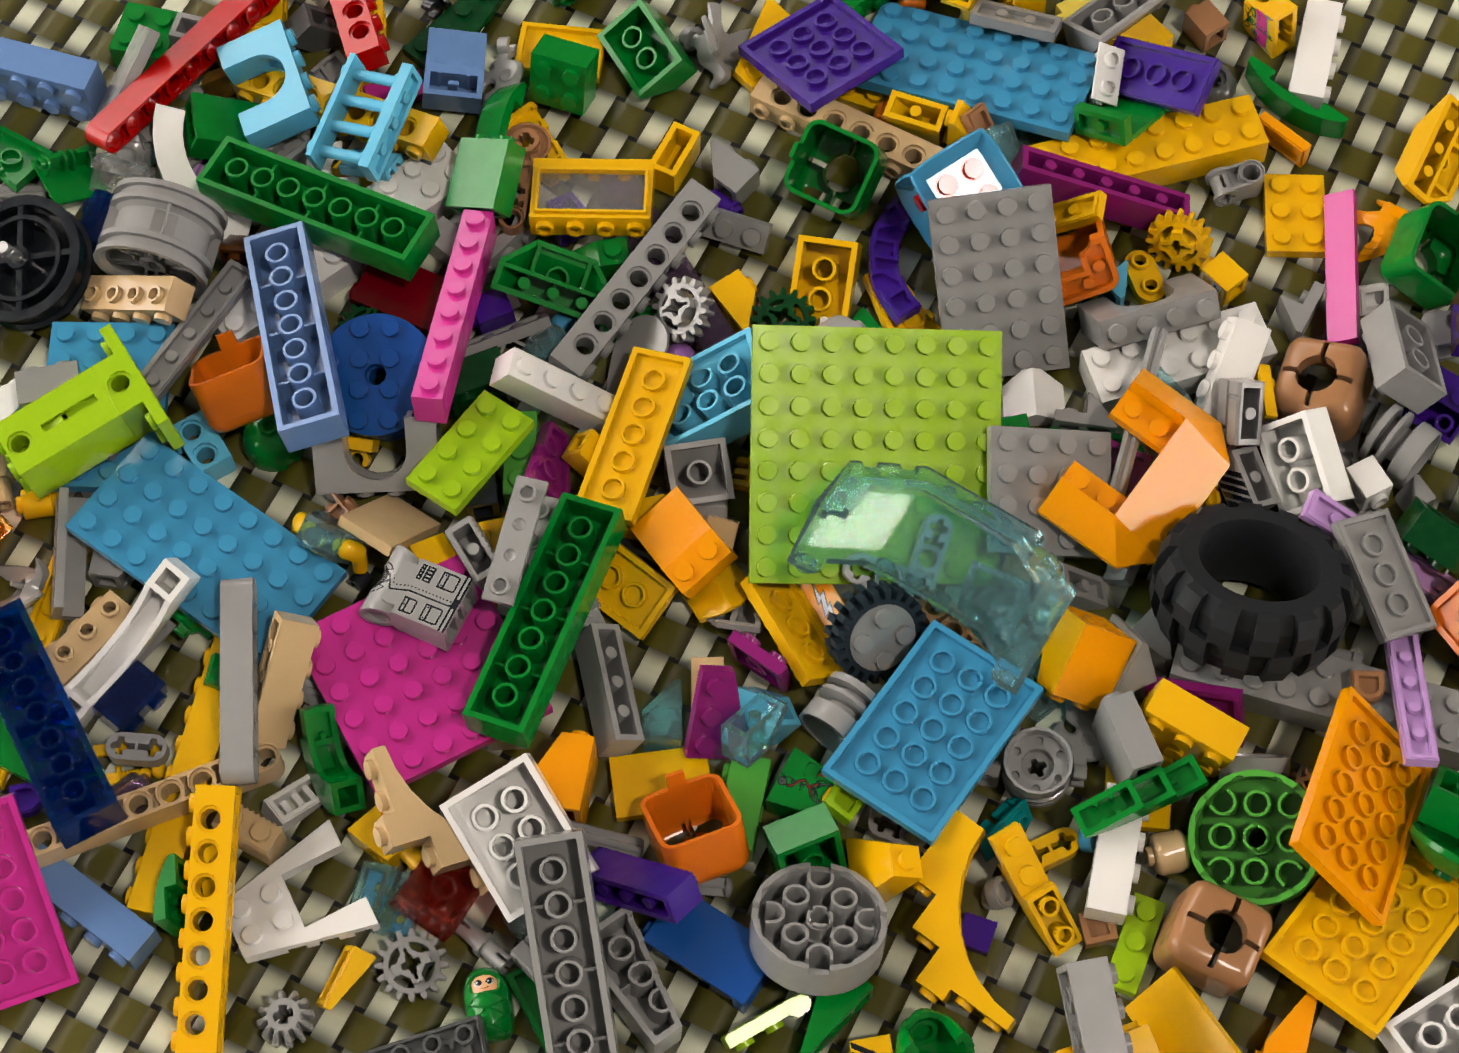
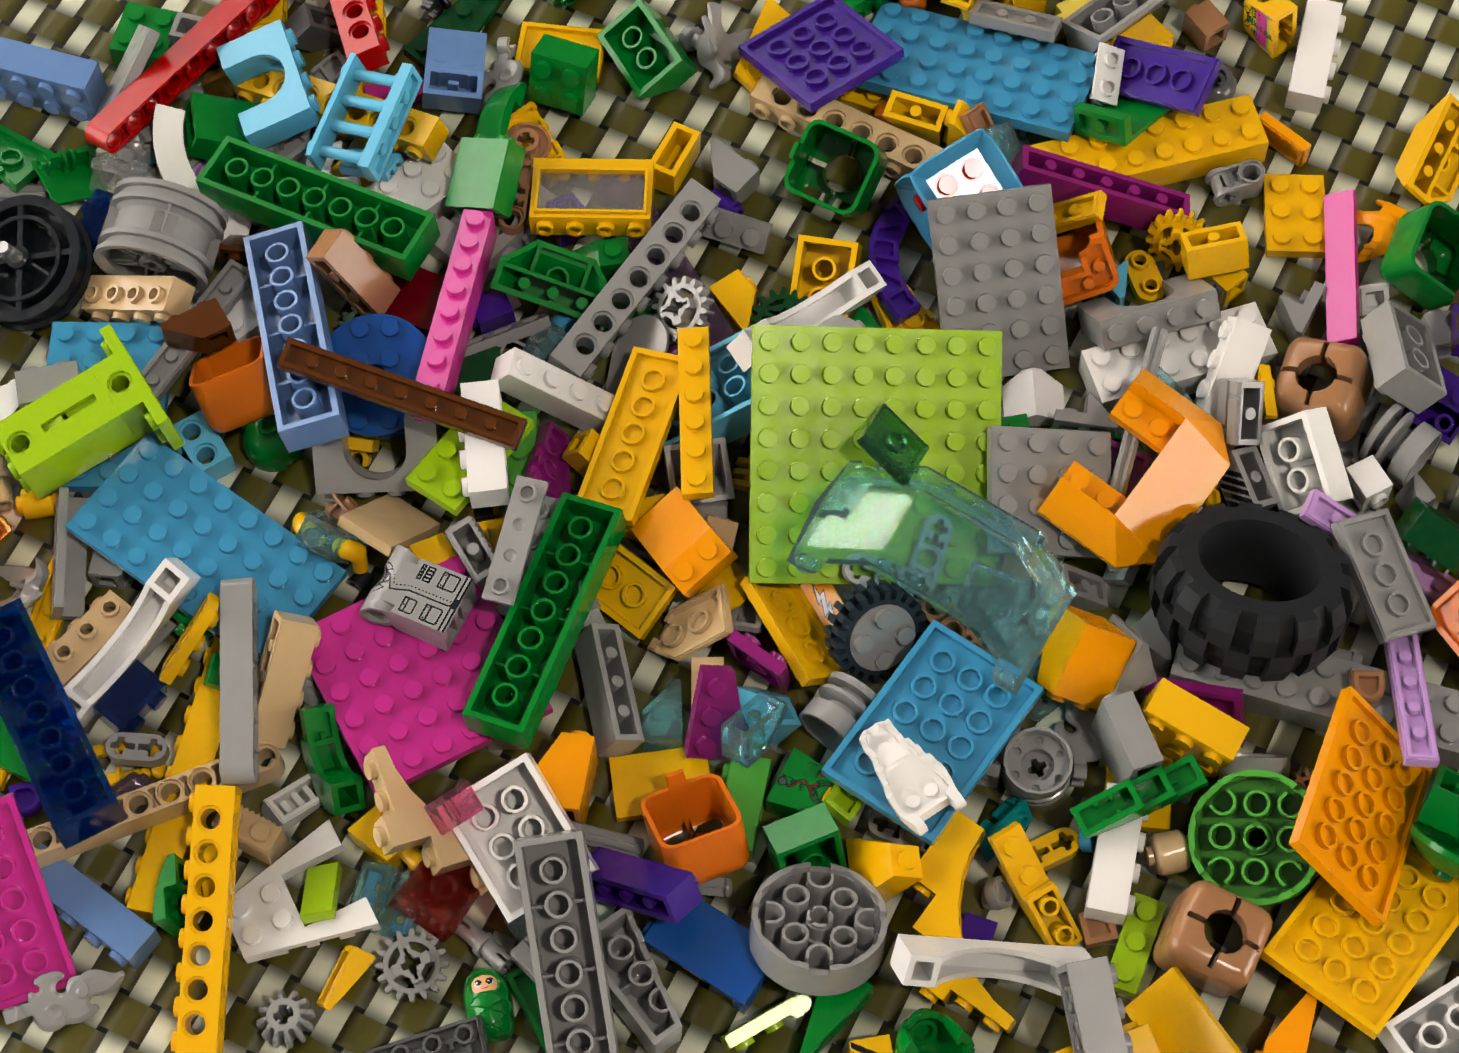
(55, 1009): none -> light grey piece
(191, 639): none -> yellow plate
(199, 328): none -> reddish brown slope
(321, 893): none -> lime tile
(353, 272): none -> medium nougat brick
(402, 394): none -> reddish brown tile
(454, 807): none -> clear pink panel
(485, 462): none -> white brick
(695, 413): none -> yellow plate
(695, 624): none -> tan tile
(838, 298): none -> white arch
(893, 444): none -> clear green tile
(911, 779): none -> white animal
(936, 960): none -> white arch
(1214, 250): none -> yellow brick
(1323, 122): green slope -> none

